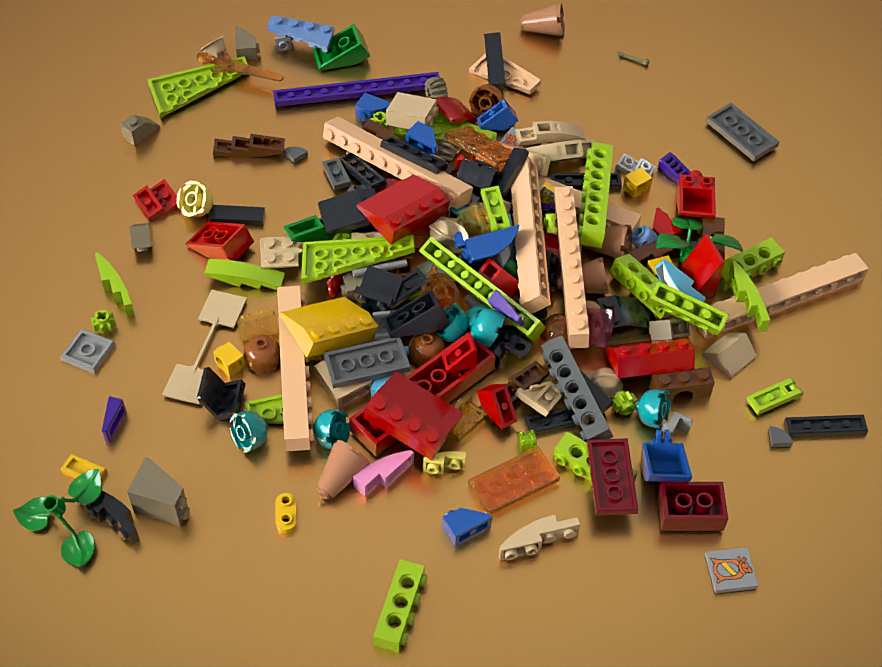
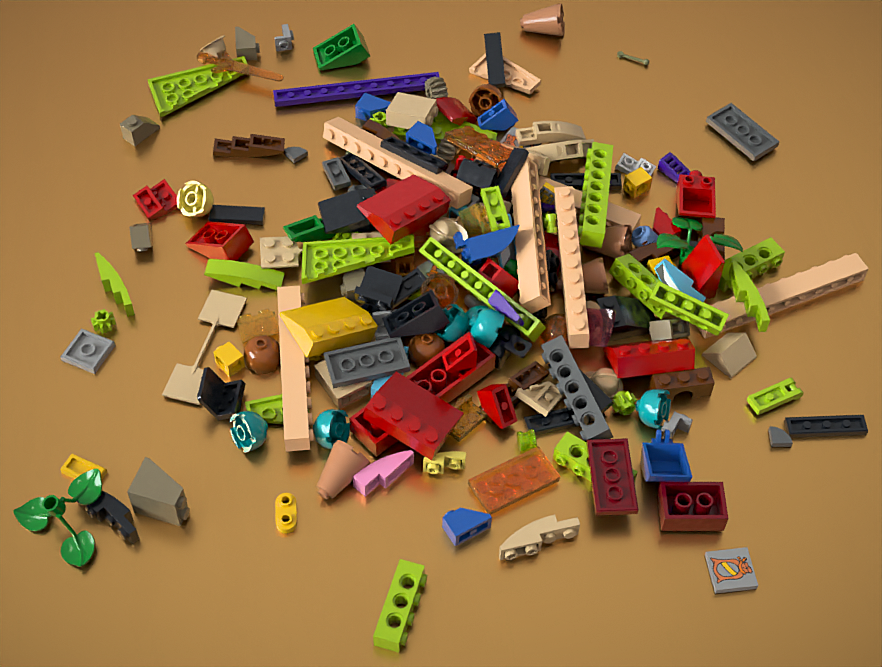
(113, 416): dark purple slope -> none
(309, 32): medium blue wing -> none
(334, 284): red piece -> none
(386, 266): light grey bar -> none

